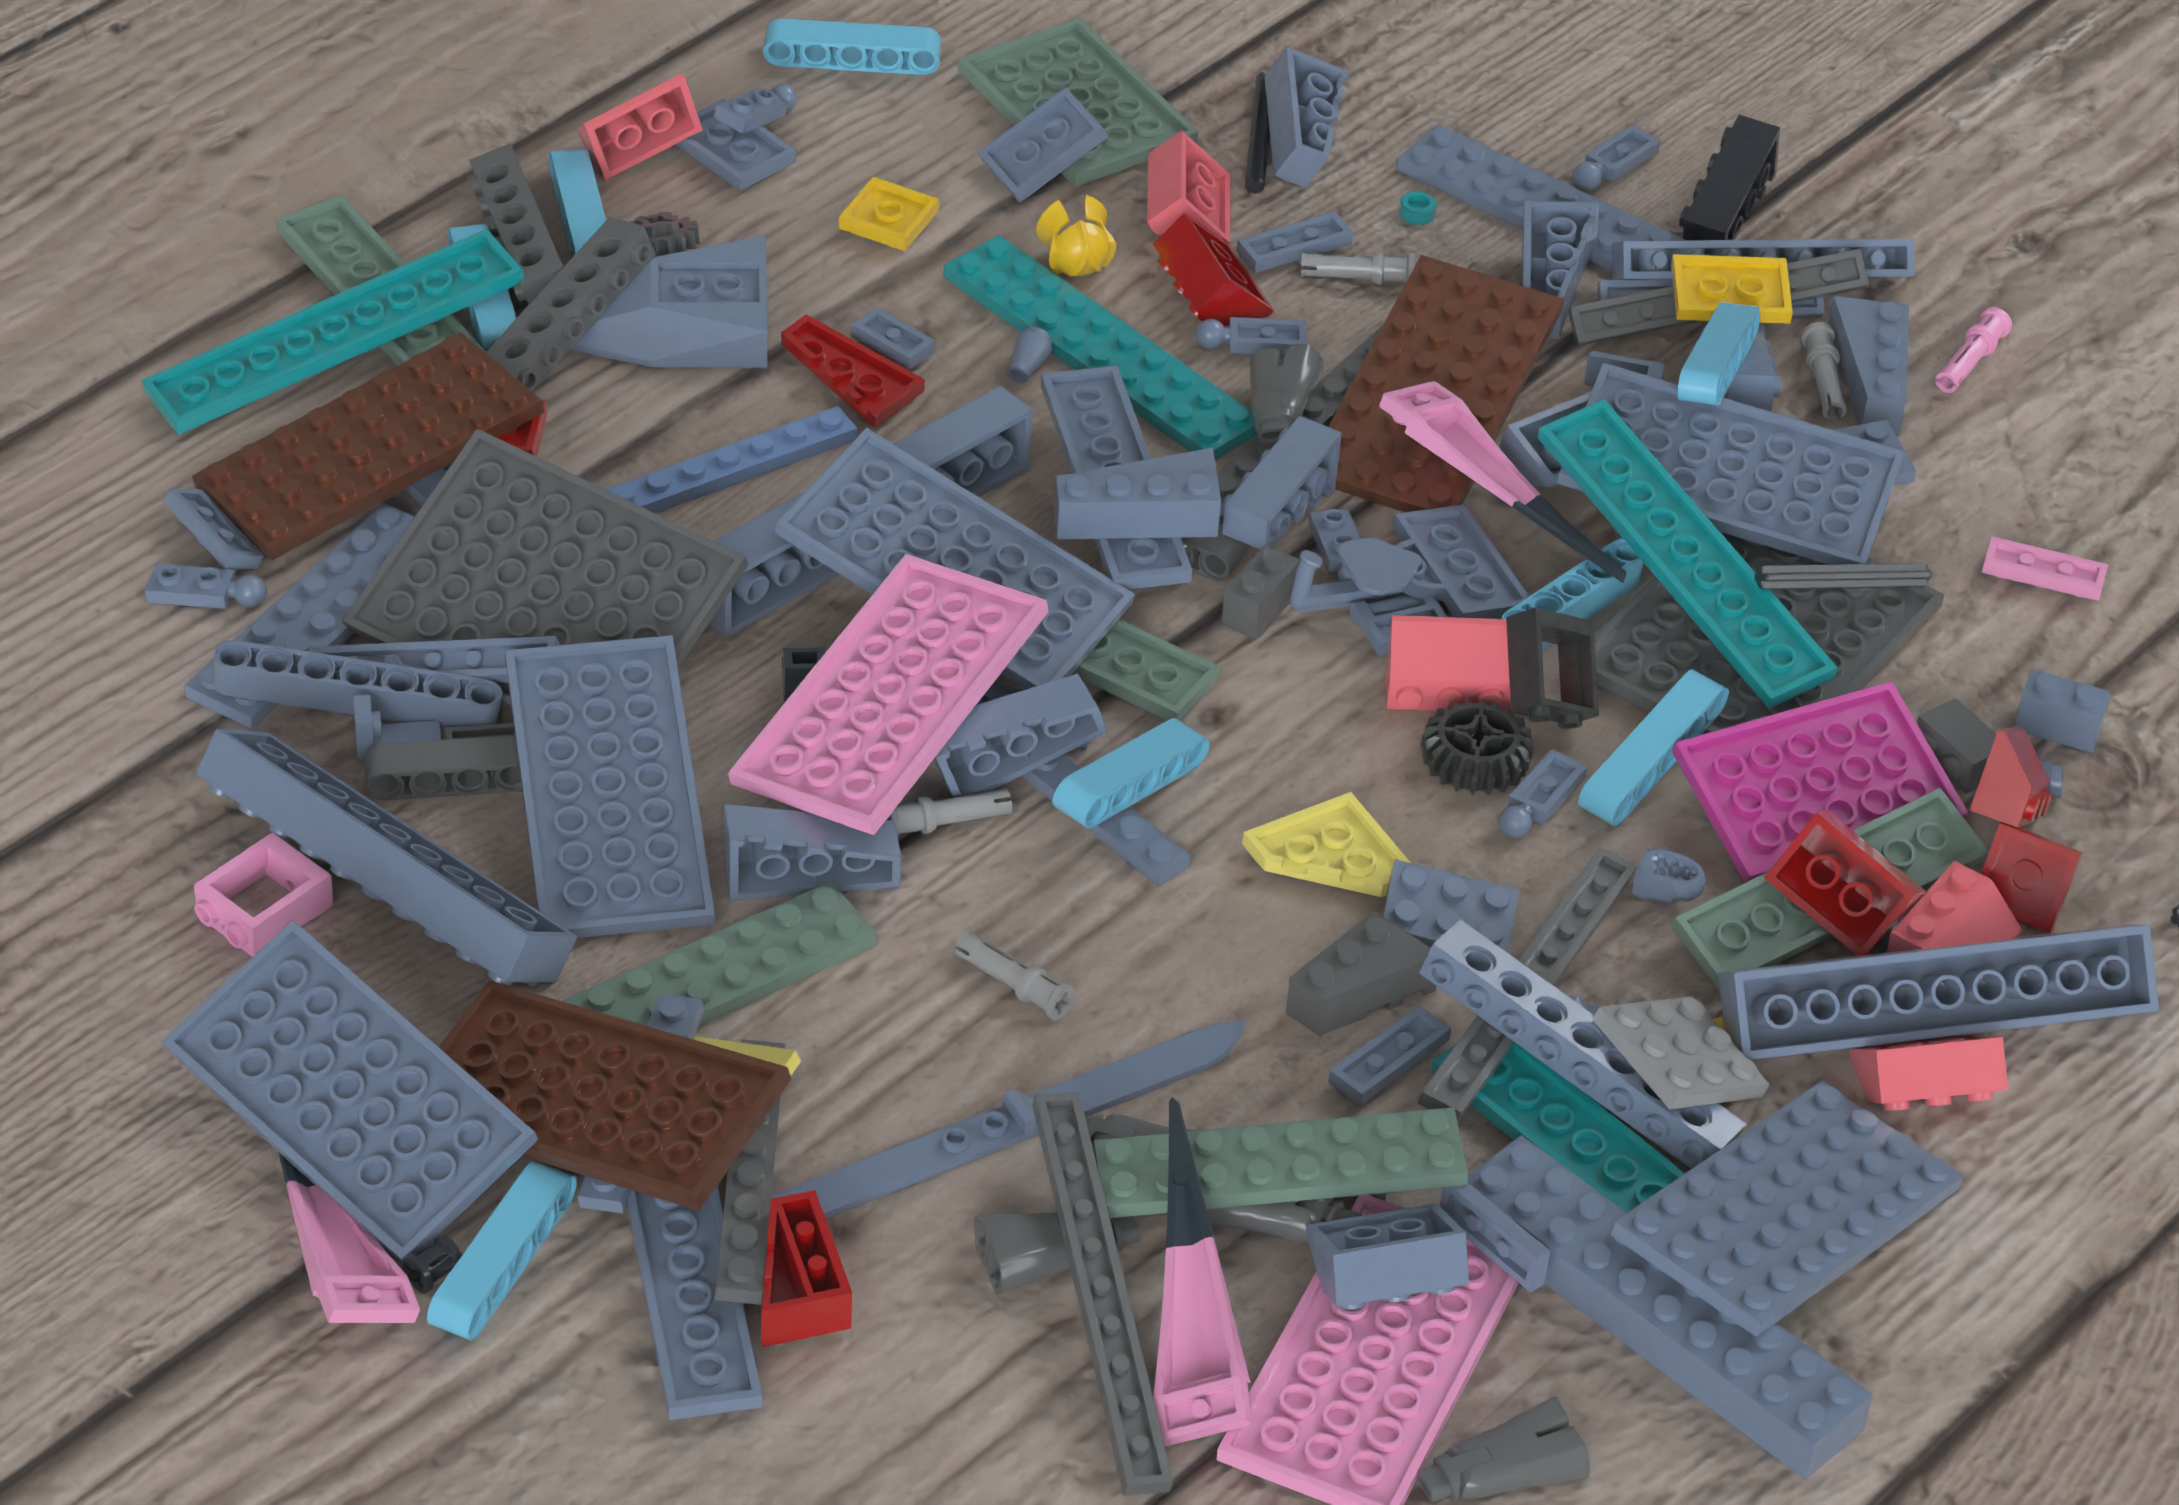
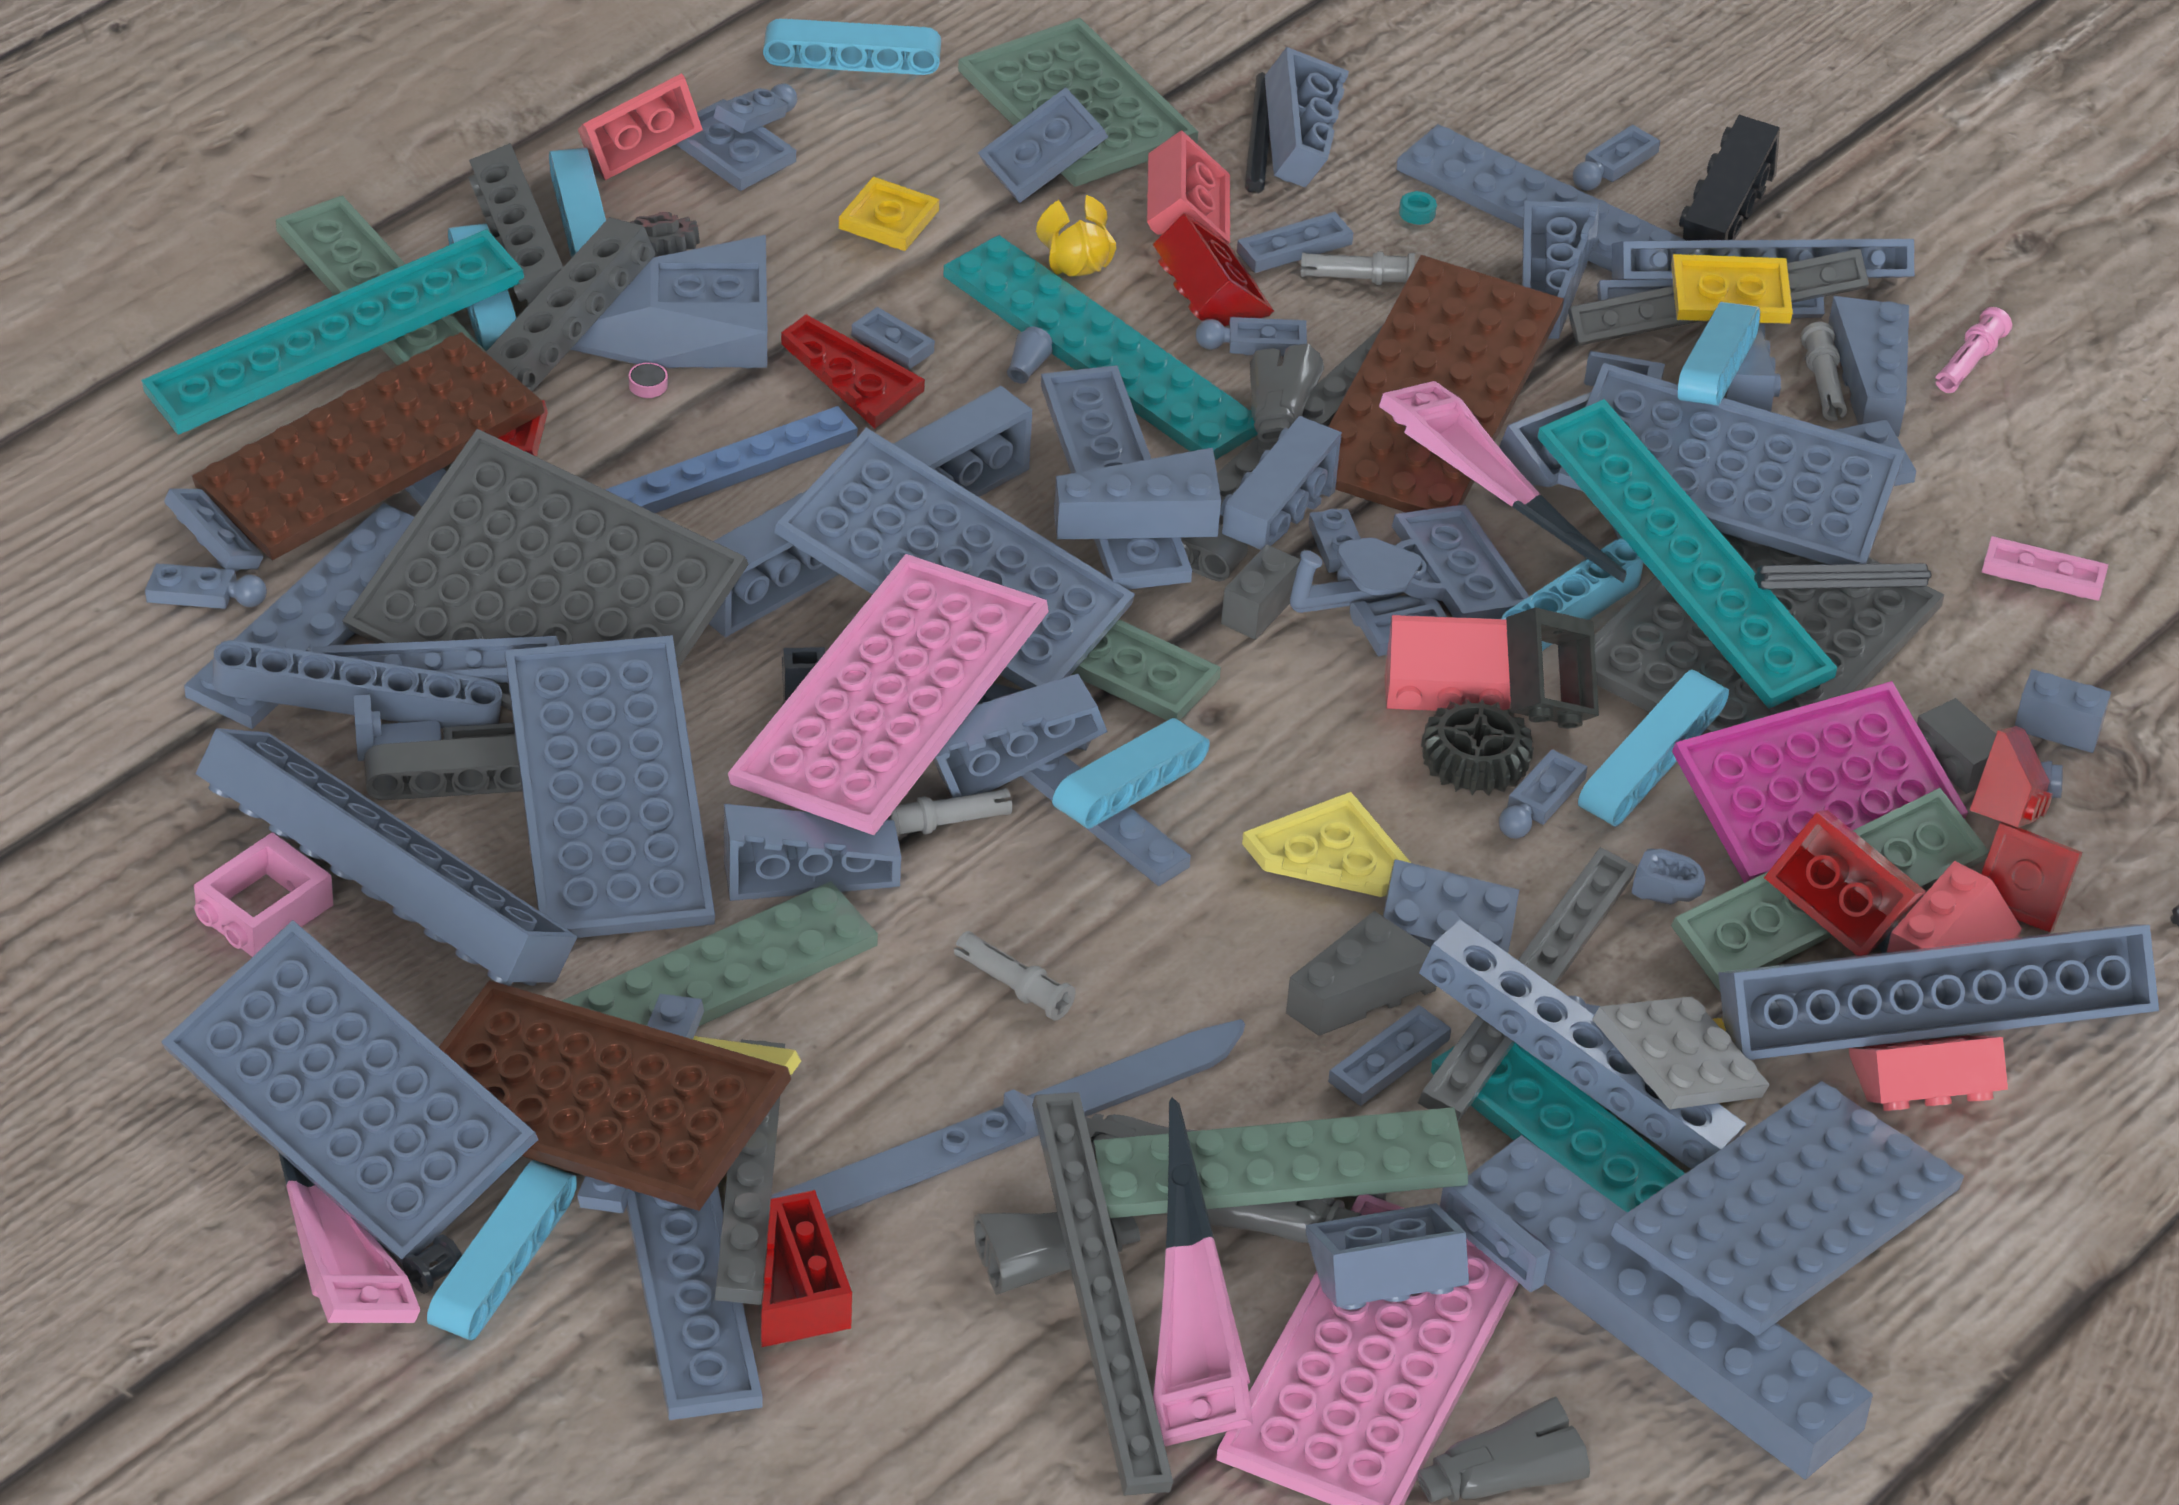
(648, 380): none -> tile

